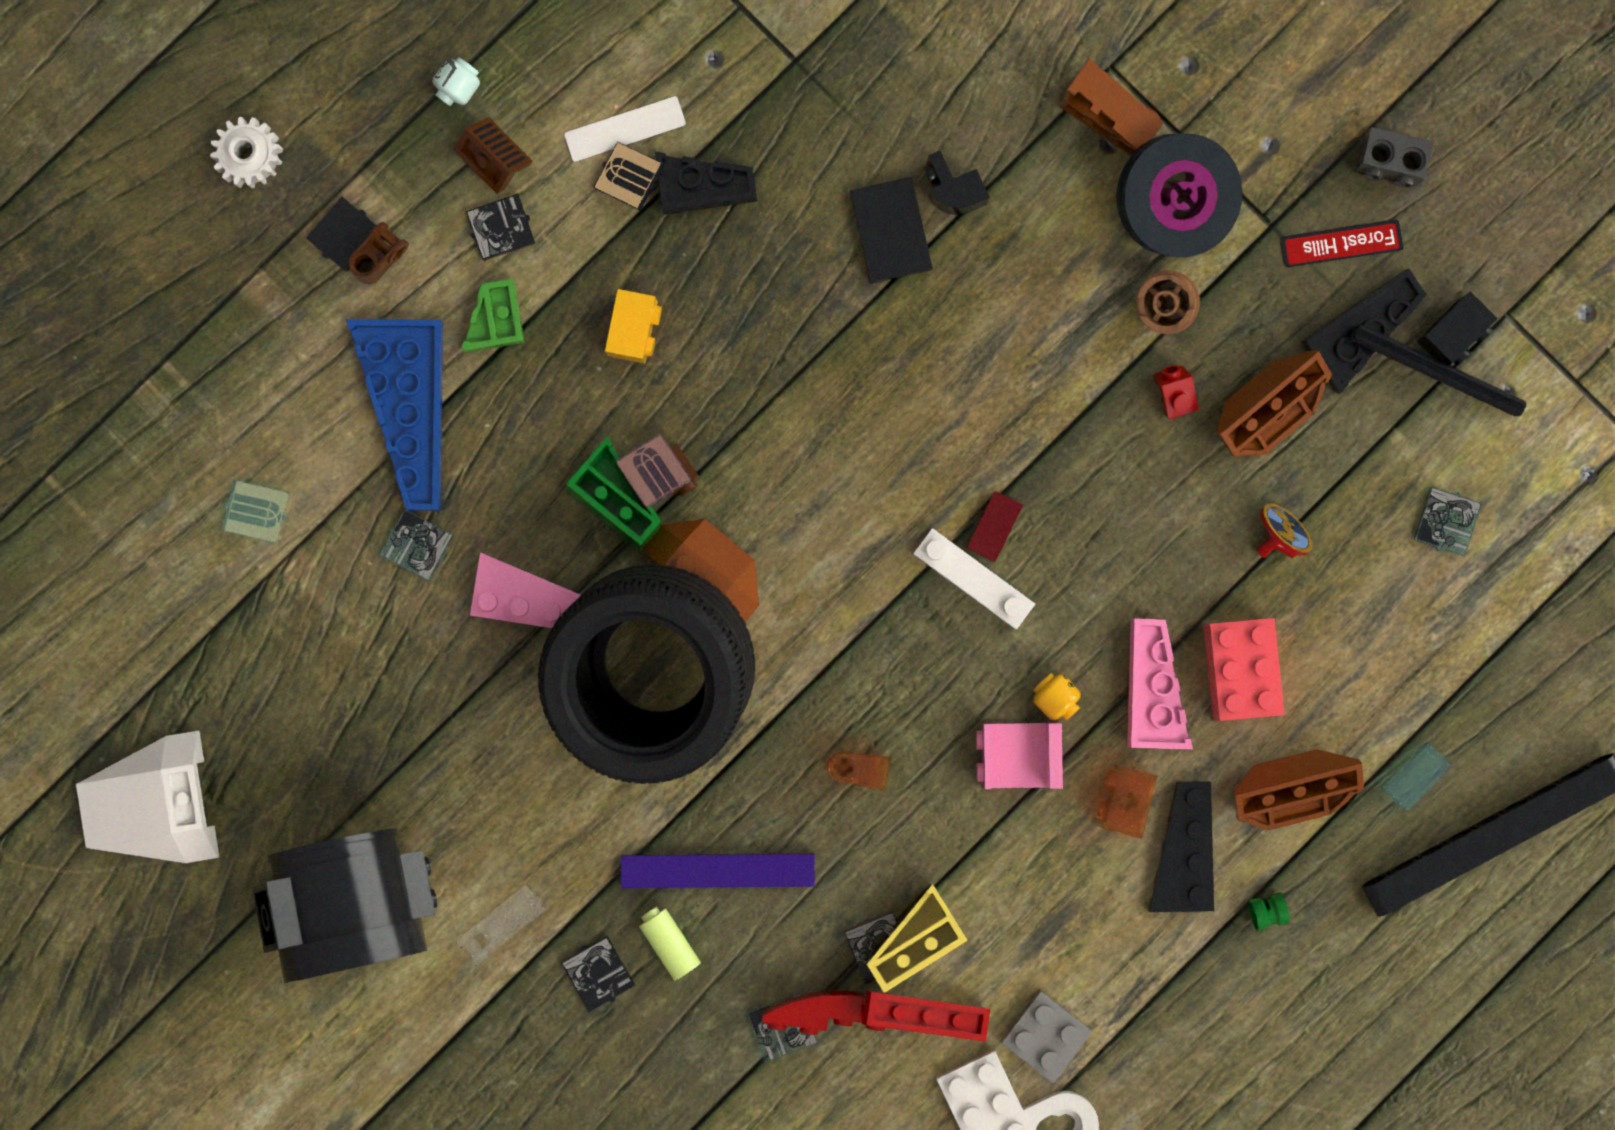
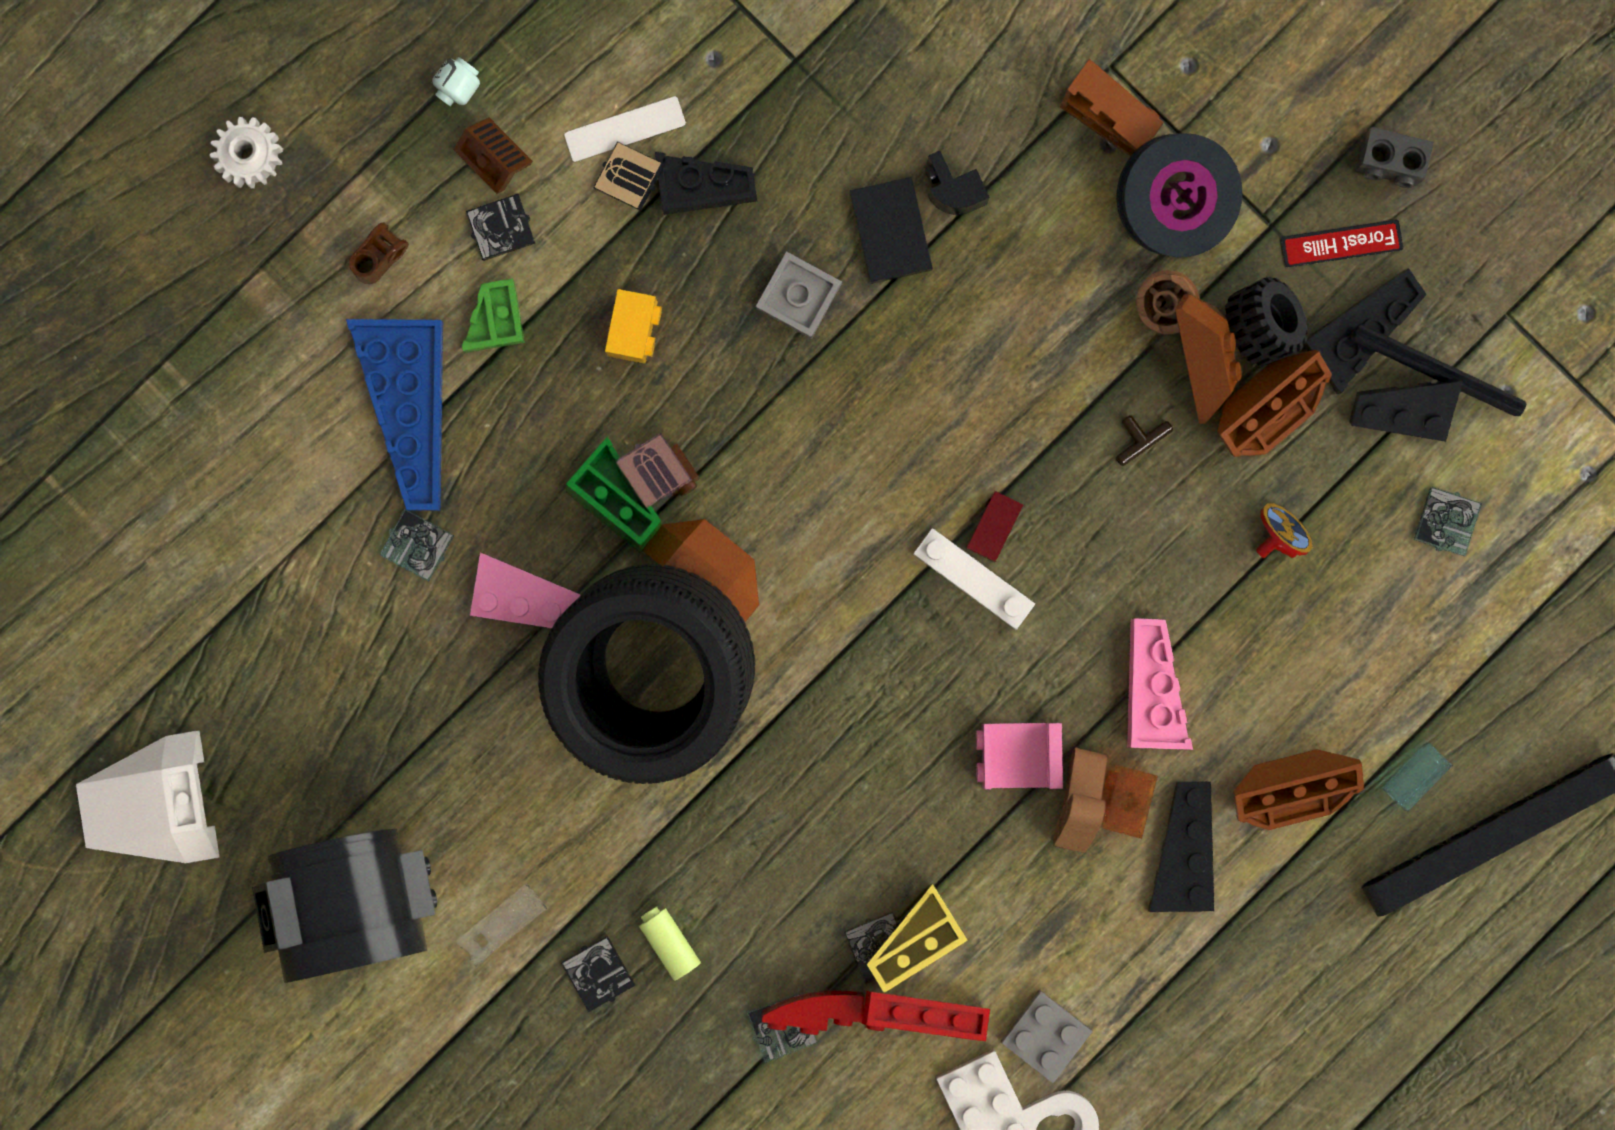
(255, 511): clear light blue piece -> none
(341, 232): black piece -> none
(717, 870): dark purple tile -> none
(798, 295): none -> light grey plate
(865, 770): clear orange piece -> none
(1057, 697): yellow head -> none
(1082, 802): none -> medium nougat beam
(1142, 440): none -> dark brown piece
(1176, 391): red bracket -> none
(1208, 354): none -> dark orange wedge
(1243, 669): coral brick -> none
(1266, 321): none -> black tyre
(1269, 911): green wheel -> none
(1411, 411): none -> black wing
(1458, 329): black brick -> none

